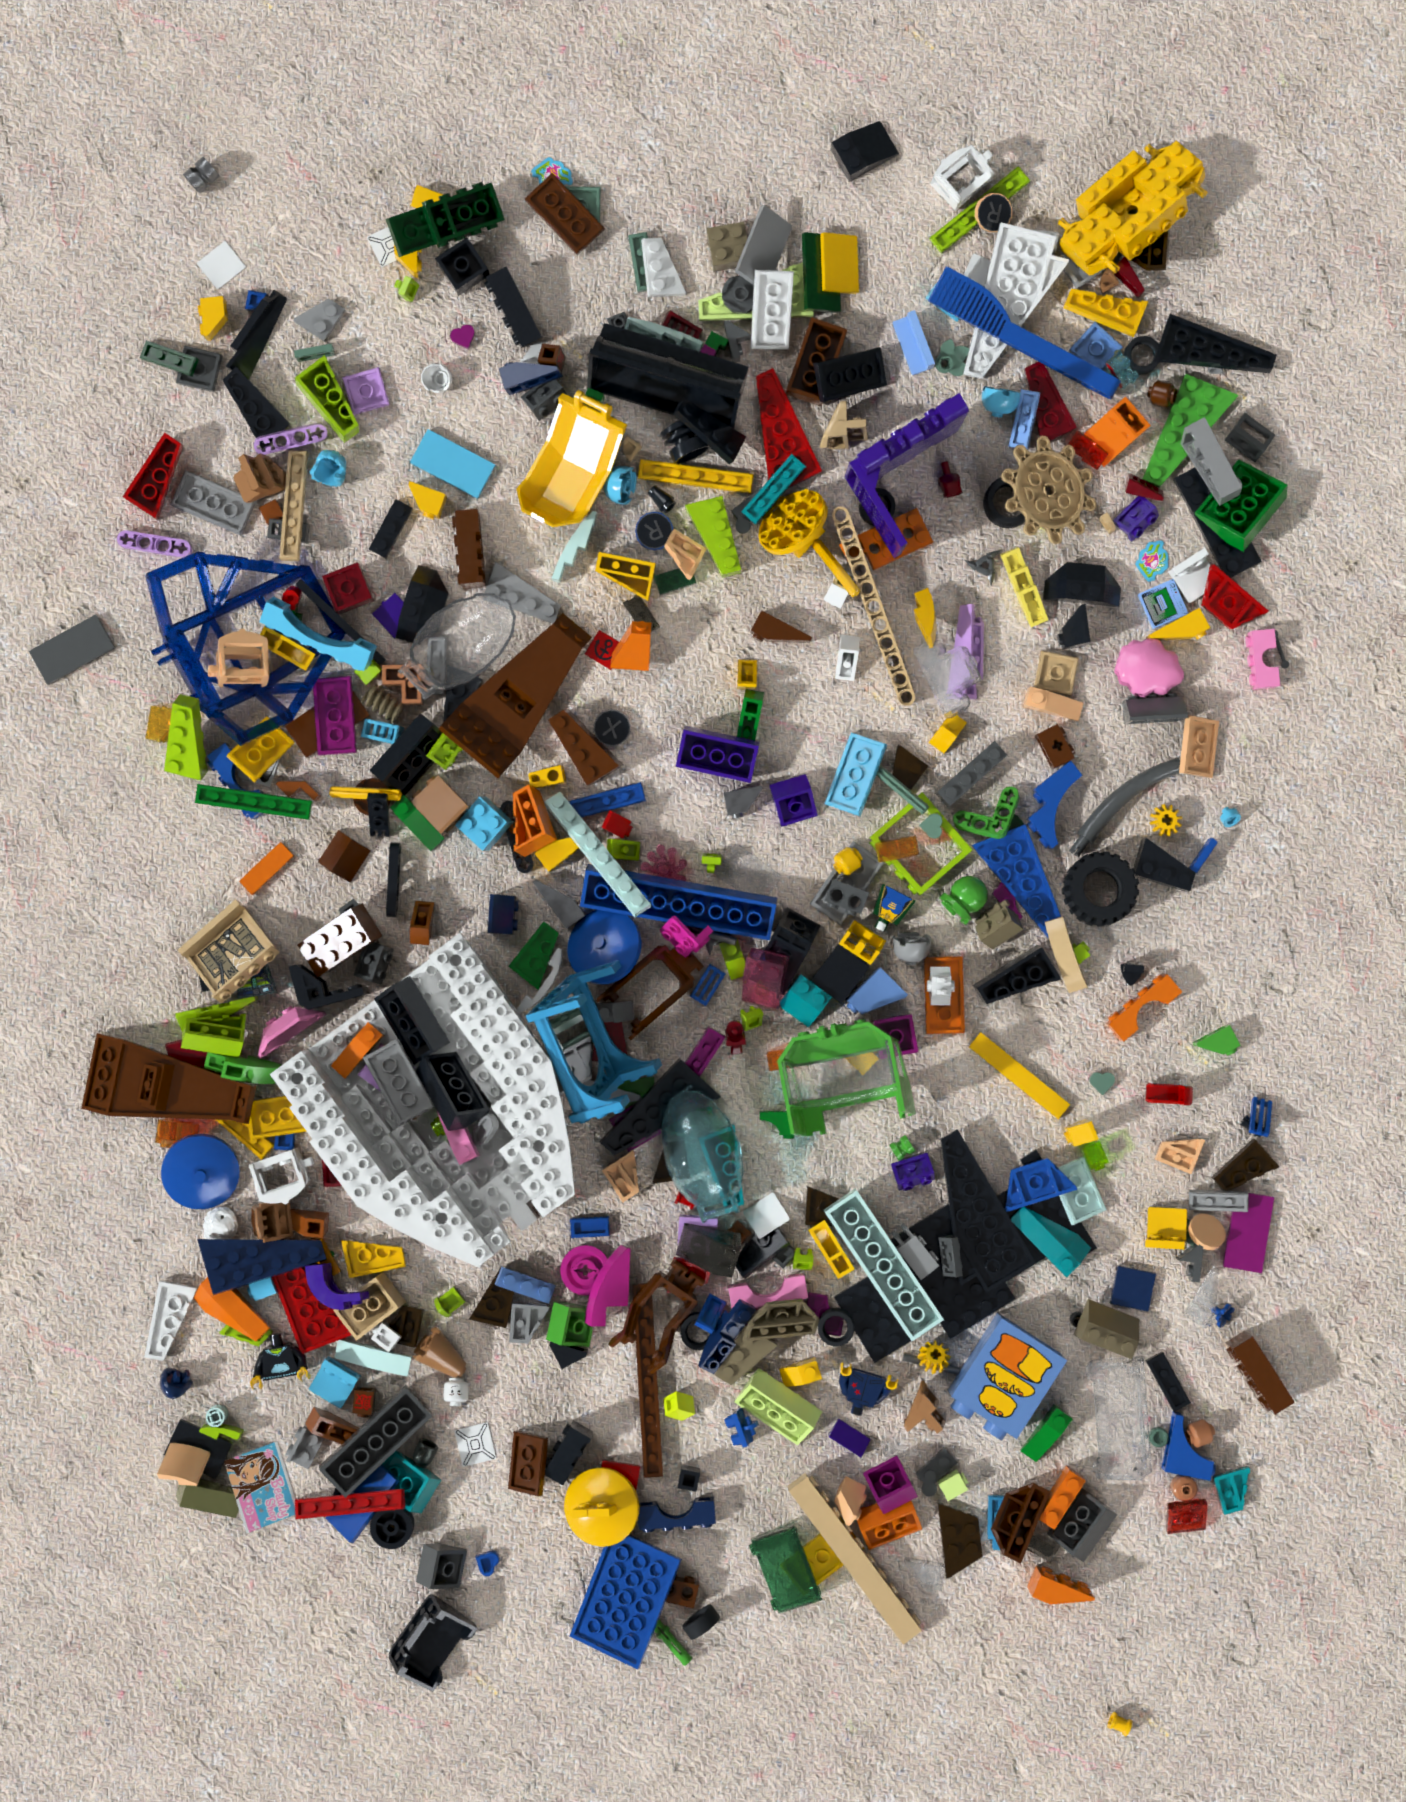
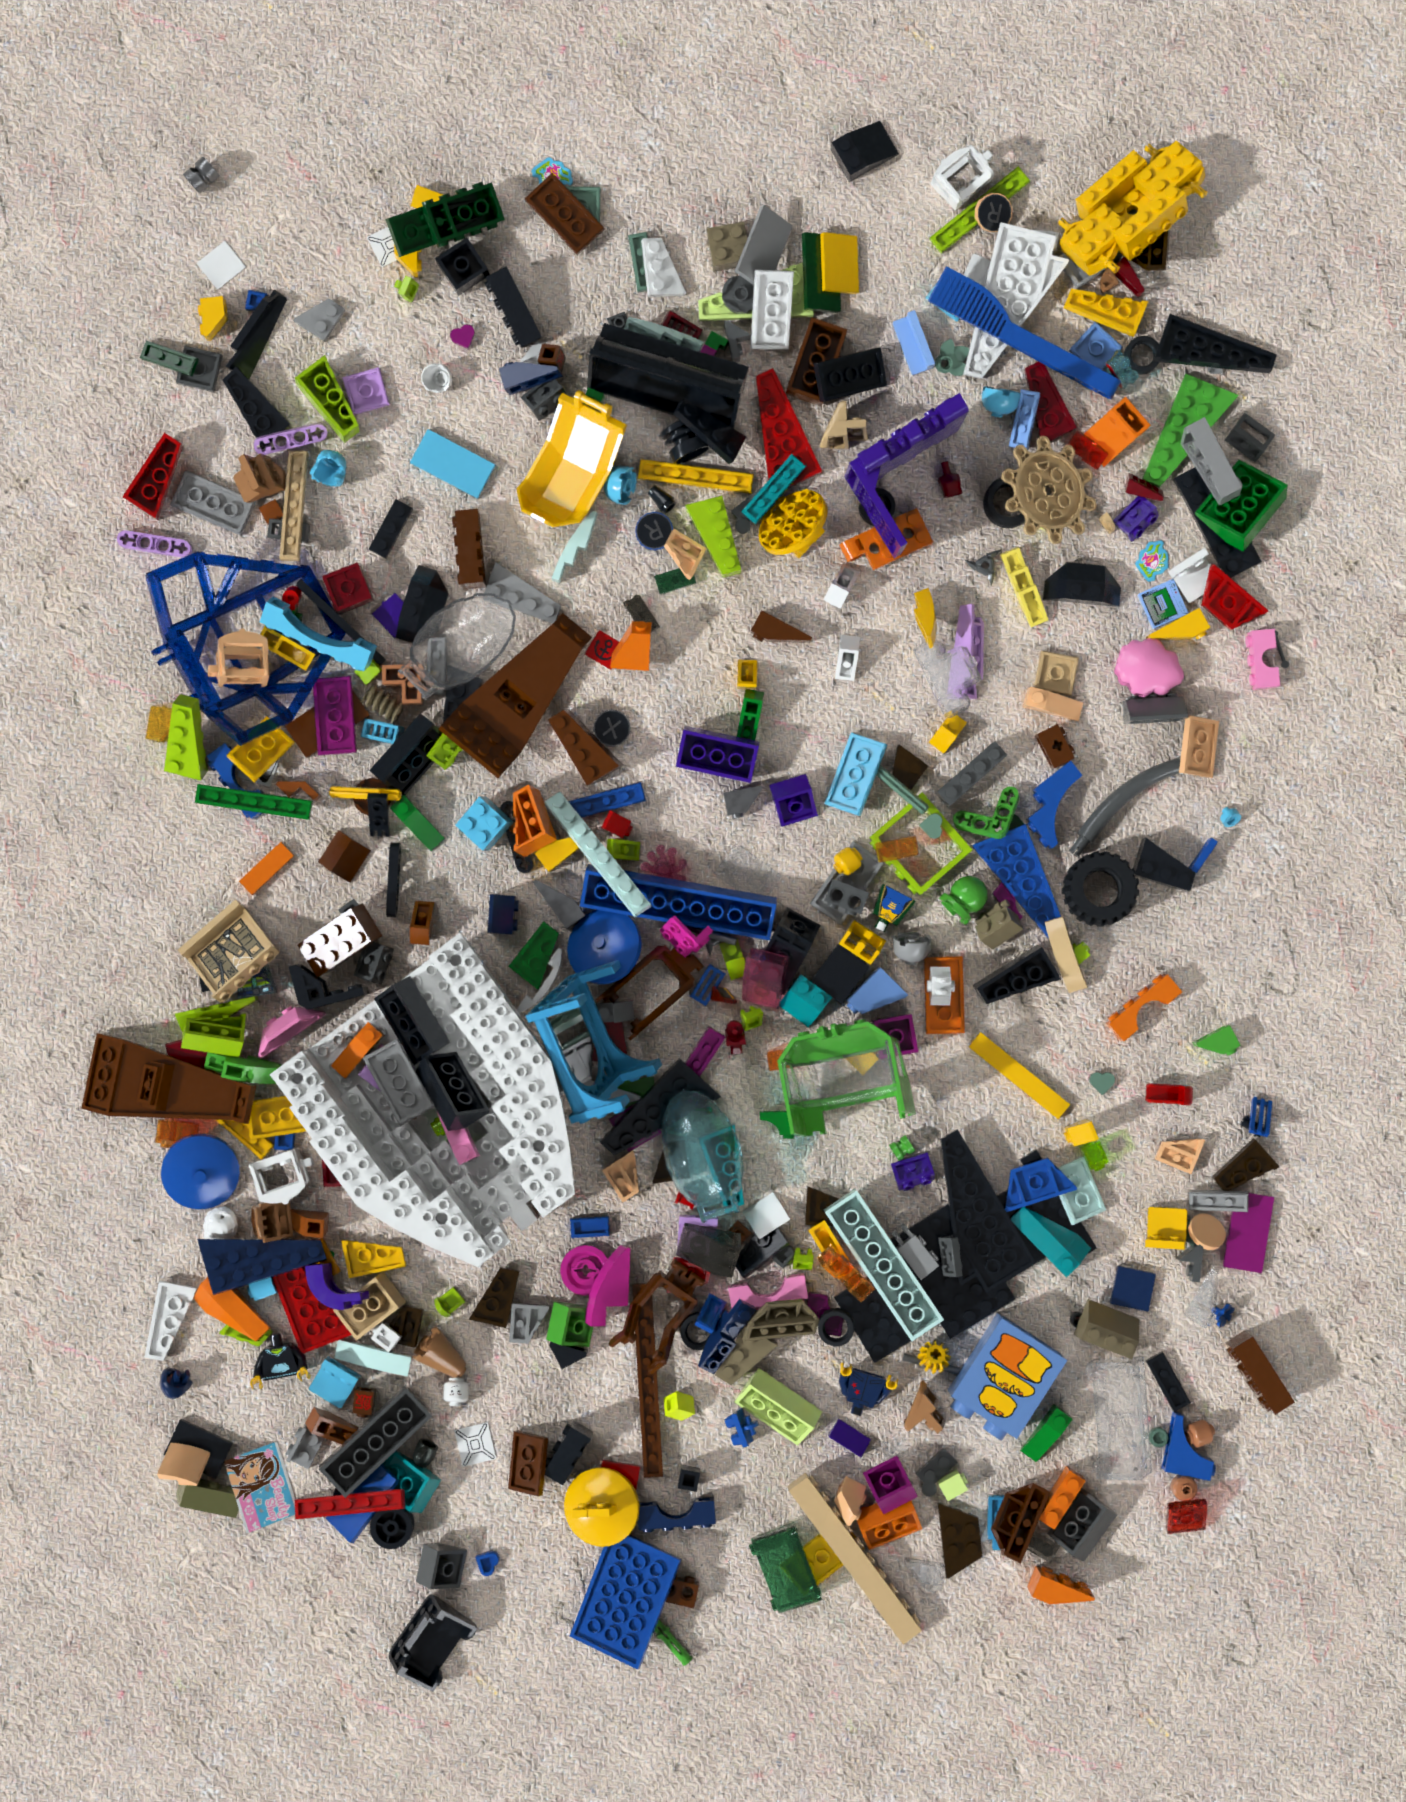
(72, 649): dark grey tile -> none
(218, 1411): light aqua wheel -> none
(228, 1430): lime slope -> none
(314, 352): sand green tile -> none
(428, 500): yellow slope -> none
(440, 804): medium nougat slope -> none
(485, 1130): light grey tile -> none
(525, 1284): medium blue plate -> none
(547, 777): yellow leg -> none
(628, 572): yellow wedge -> none
(630, 448): tan tile -> none
(701, 1622): black tyre -> none
(711, 860): lime tile -> none
(723, 995): none -> clear red slope
(800, 1373): yellow slope -> none
(836, 568): yellow axle -> none
(846, 1272): none -> clear orange arch
(873, 596): tan beam -> none
(1075, 631): black slope -> none
(1119, 1723): yellow bush -> none
(1131, 973): black tile -> none
(1162, 394): reddish brown head -> none
(1168, 814): yellow gear -> none
(1231, 1489): teal wing -> none

